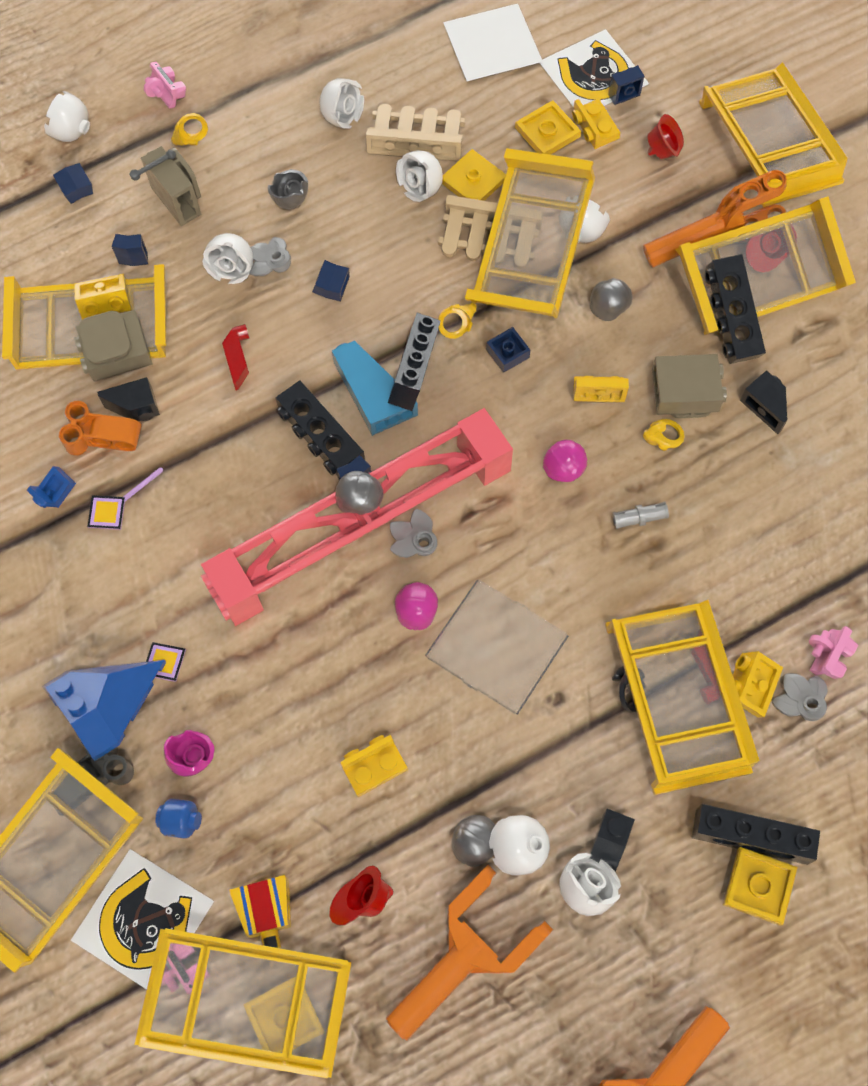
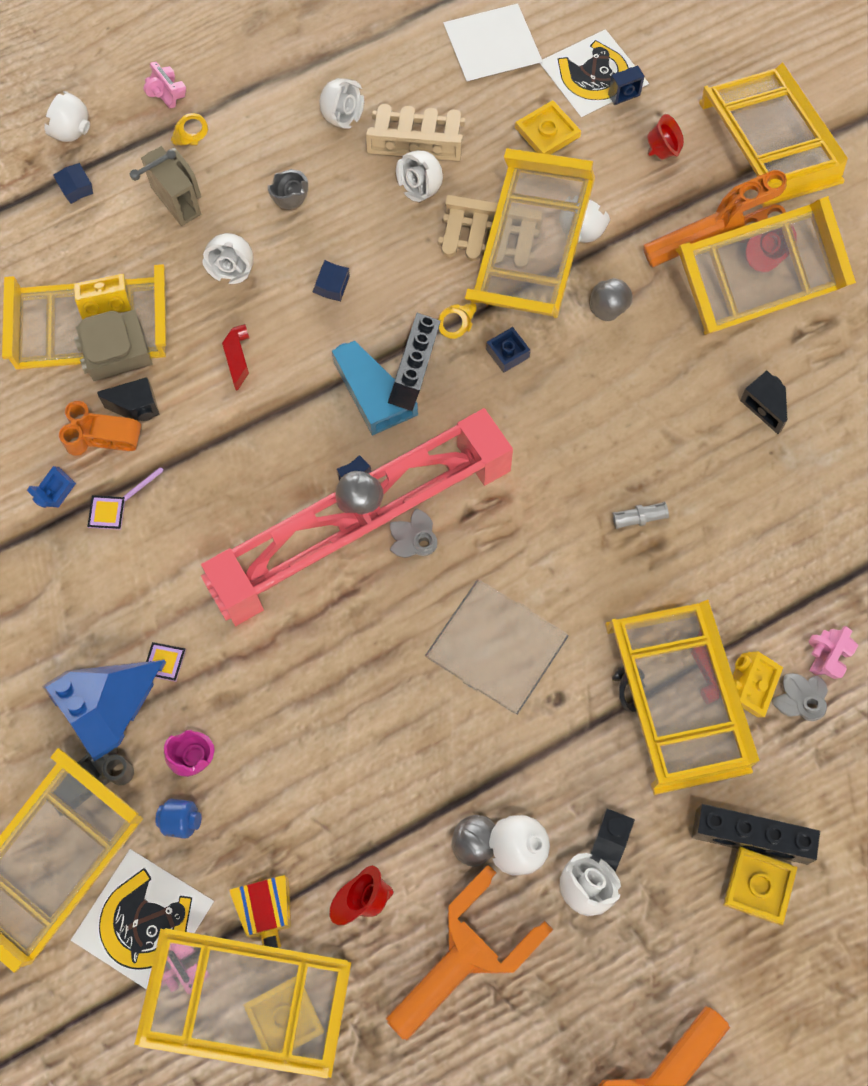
(130, 250): dark blue piece -> none
(270, 257): light grey plate -> none
(300, 399): black brick -> none
(373, 765): yellow bracket -> none
(416, 606): dark pink hair -> none
(473, 177): yellow plate -> none
(565, 461): dark pink hair -> none
(595, 123): yellow bracket -> none
(600, 388): yellow bracket -> none
(655, 436): yellow piece -> none
(688, 385): dark tan brick -> none
(734, 271): black brick -> none

